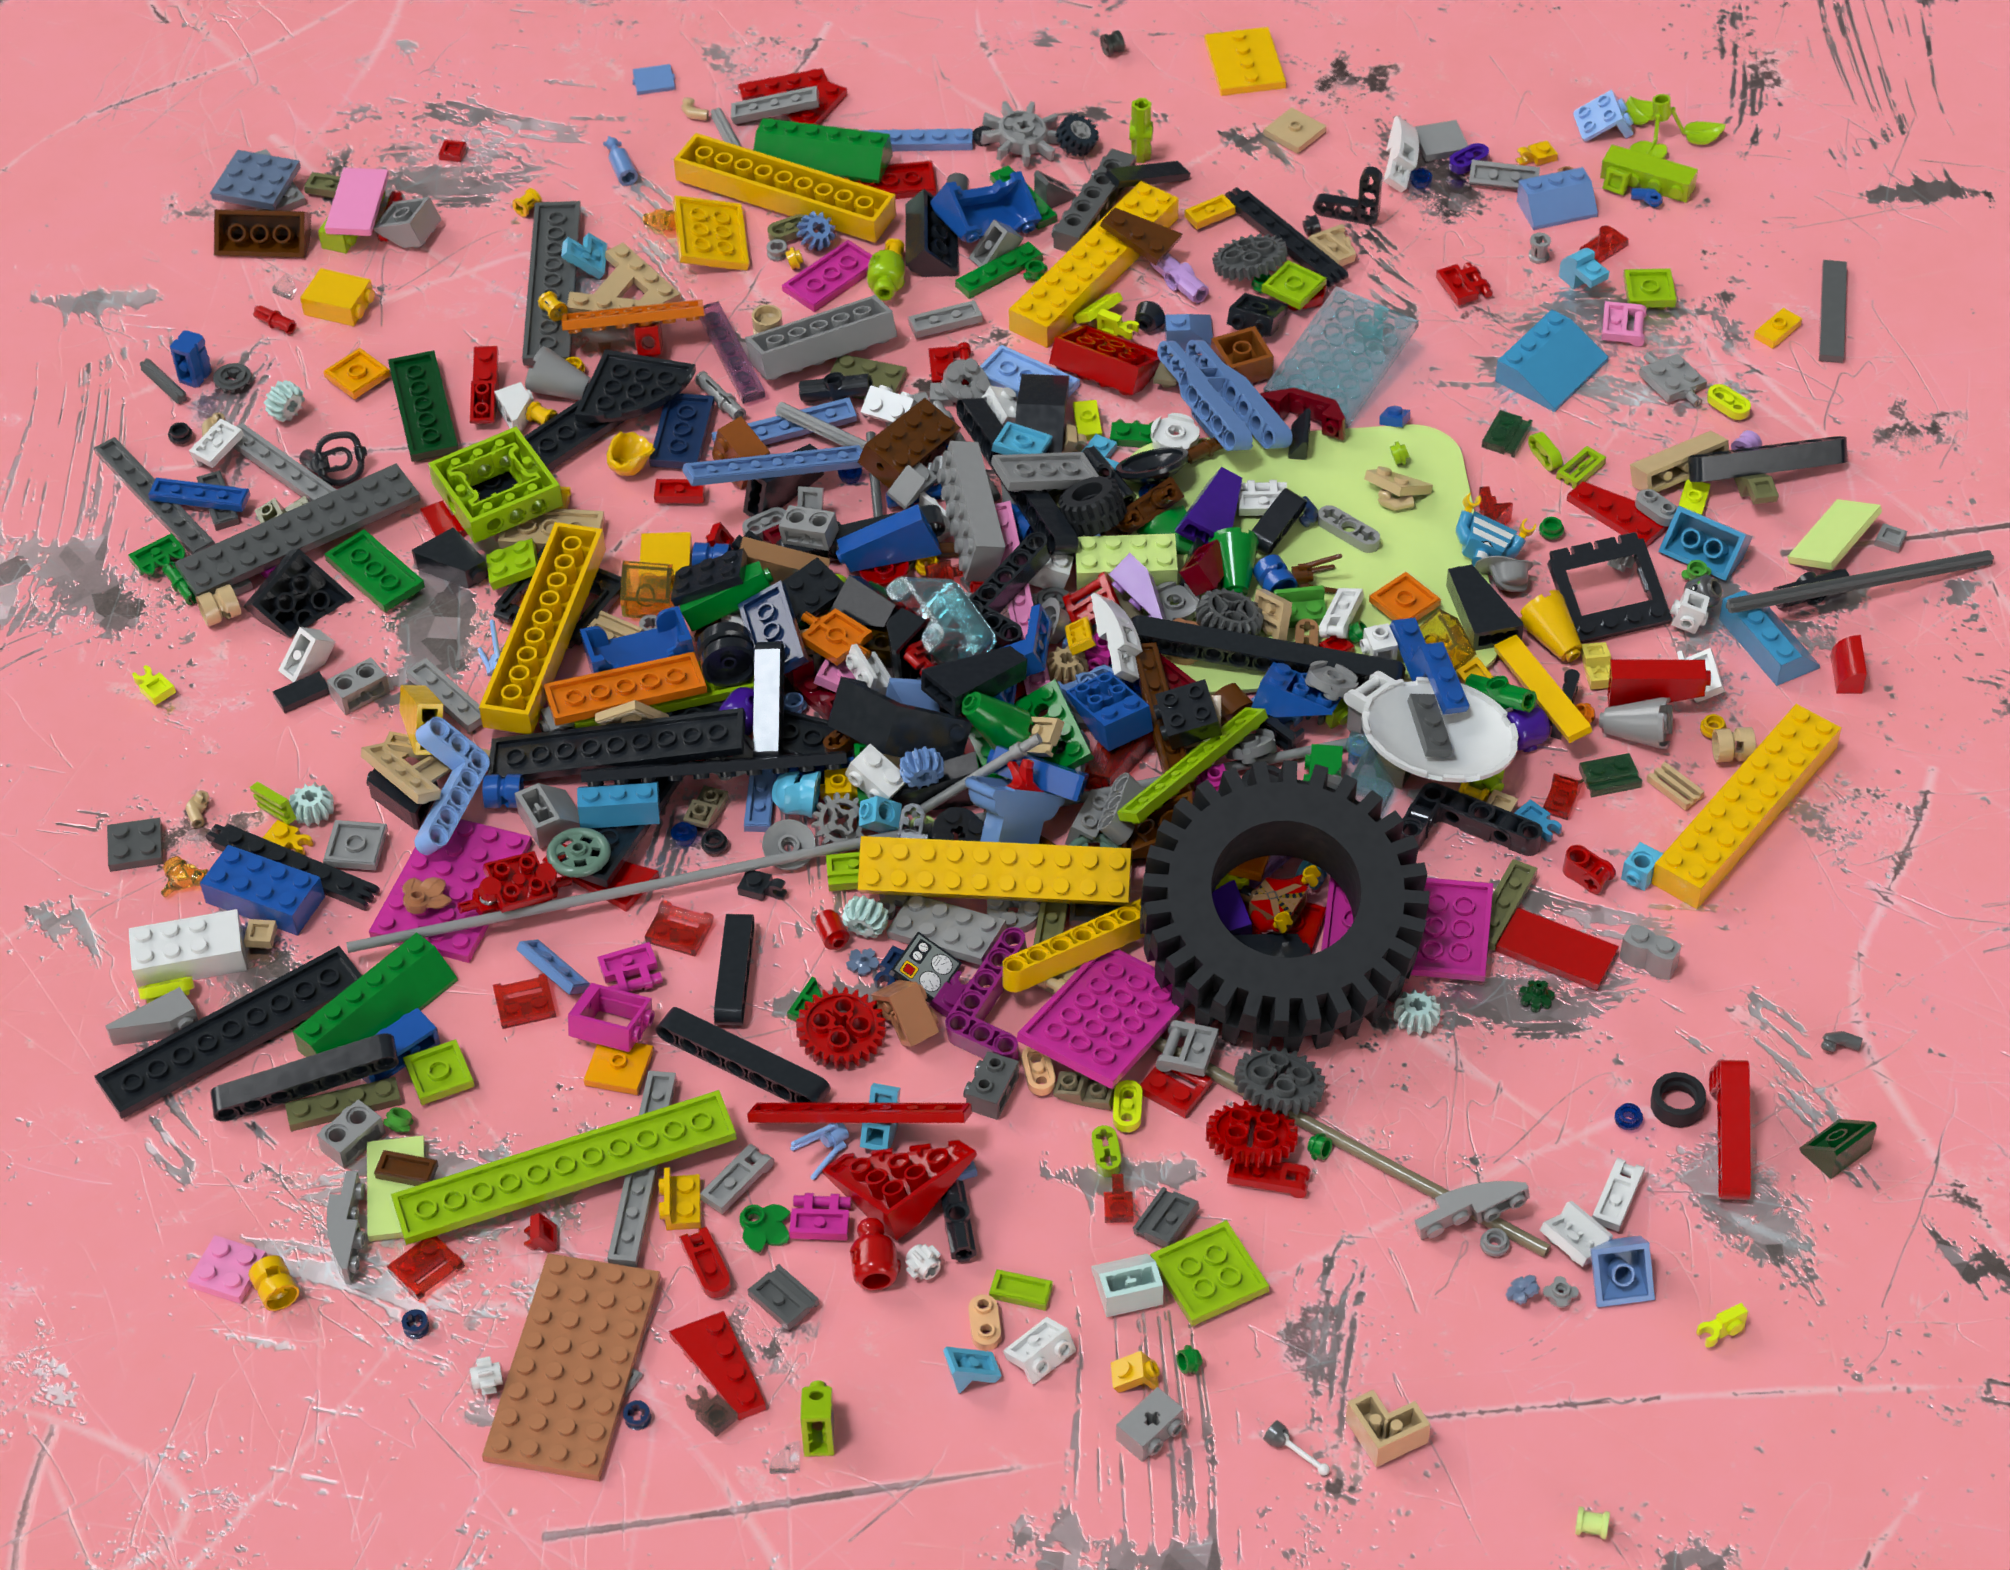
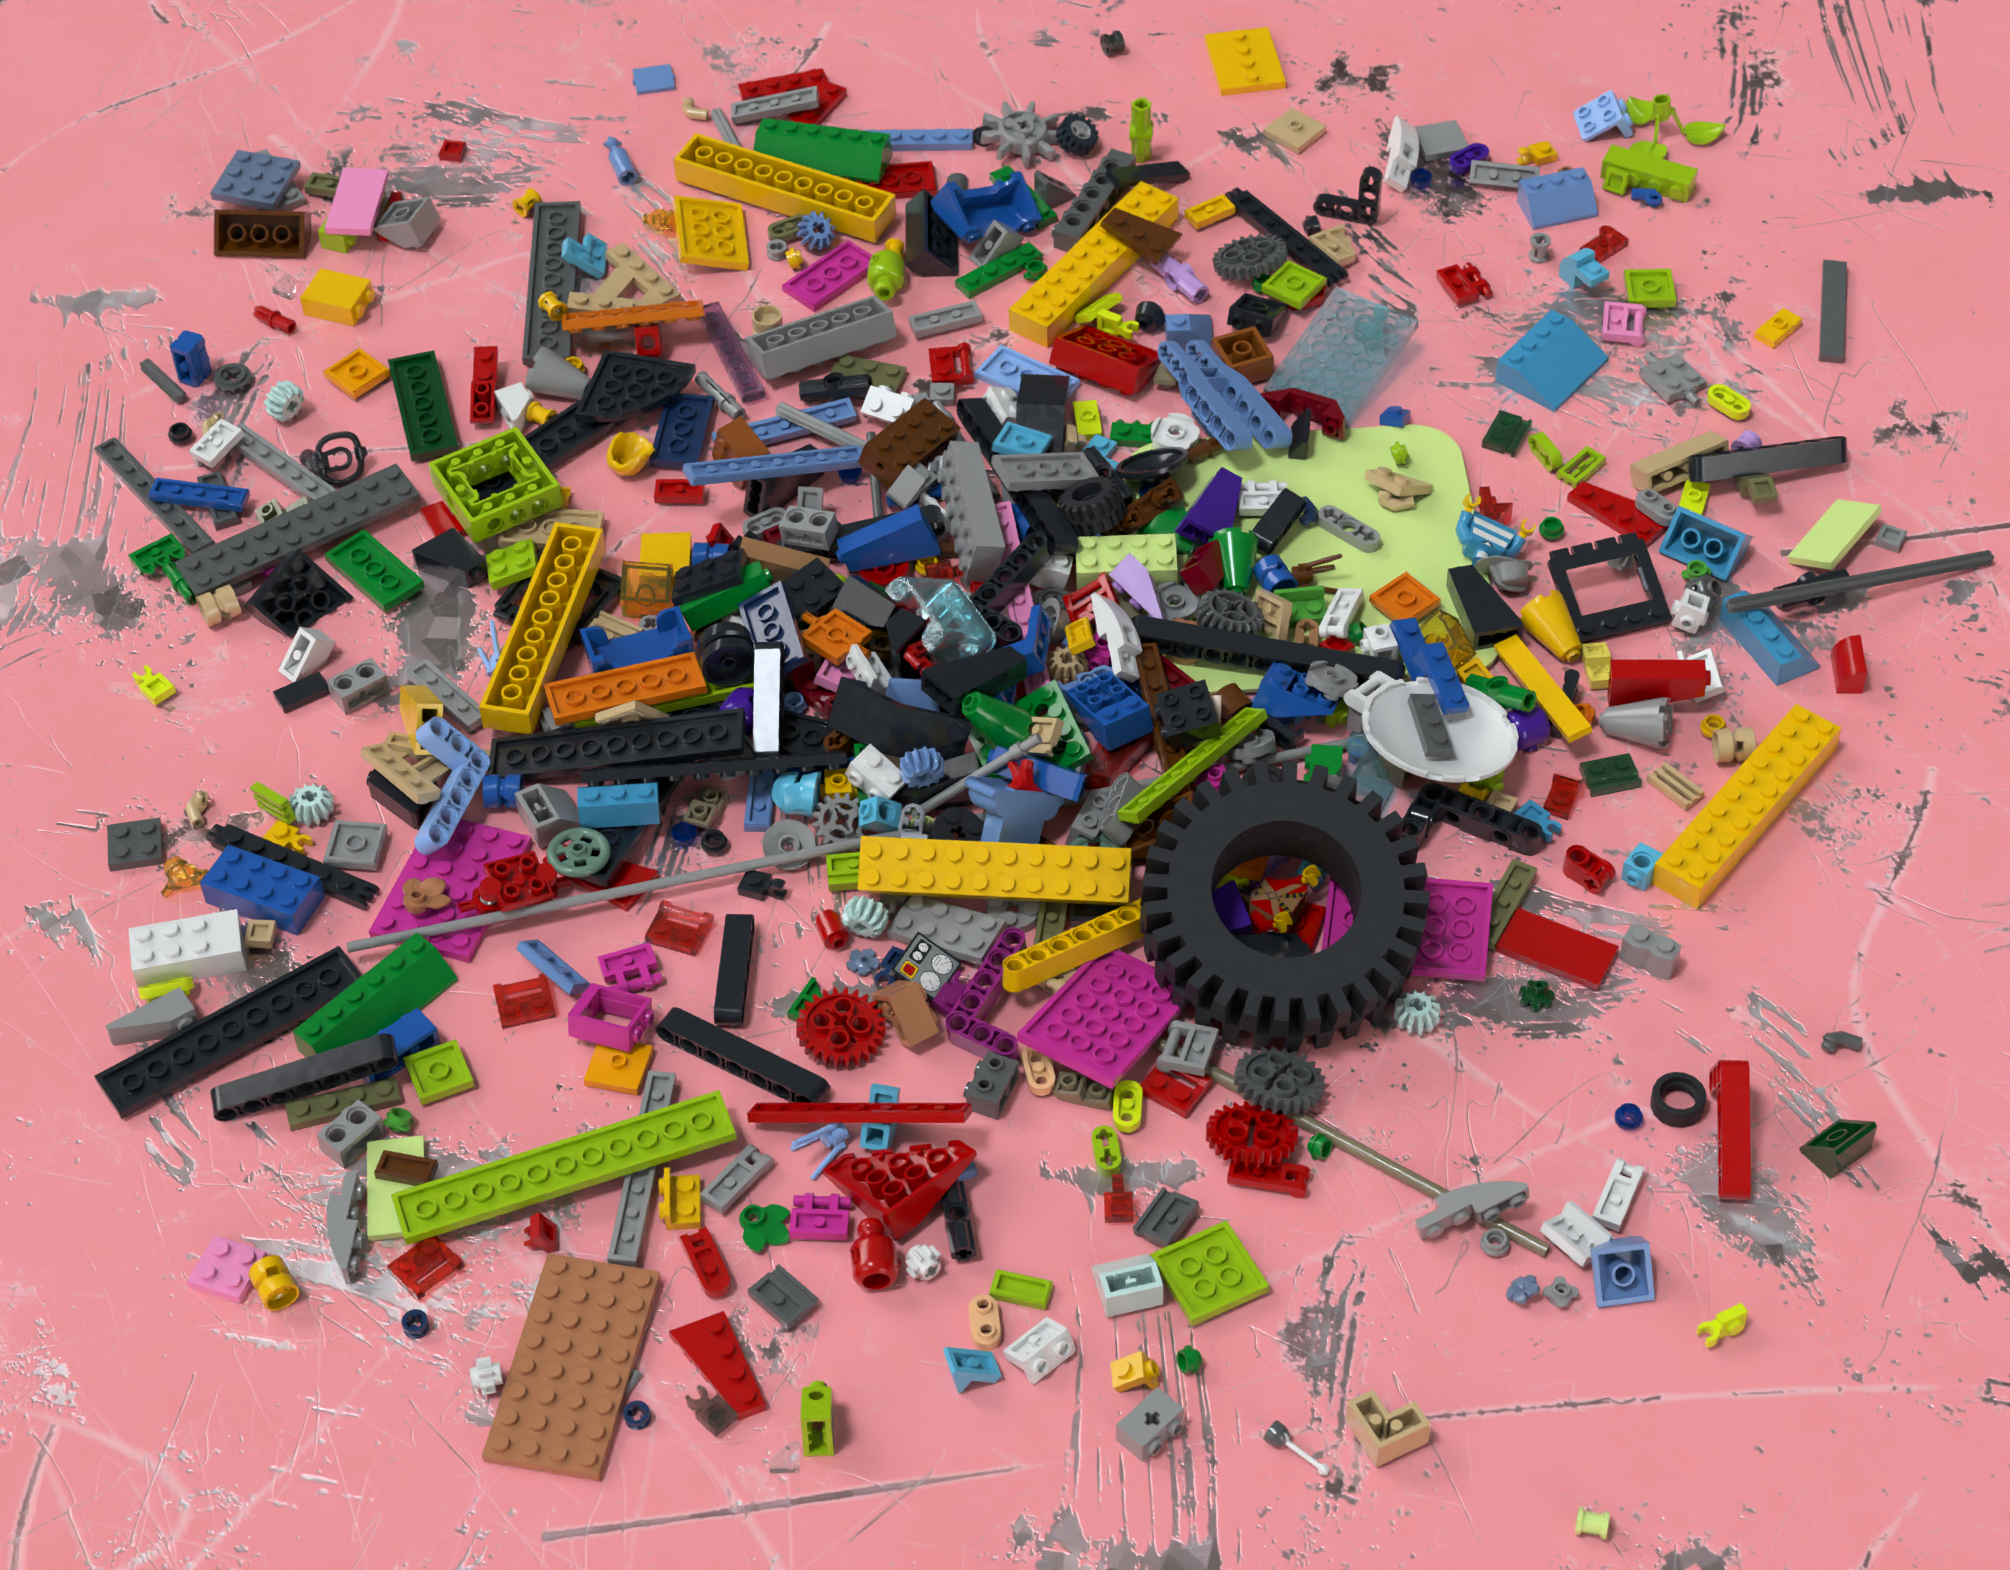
(968, 370): light grey plate -> none

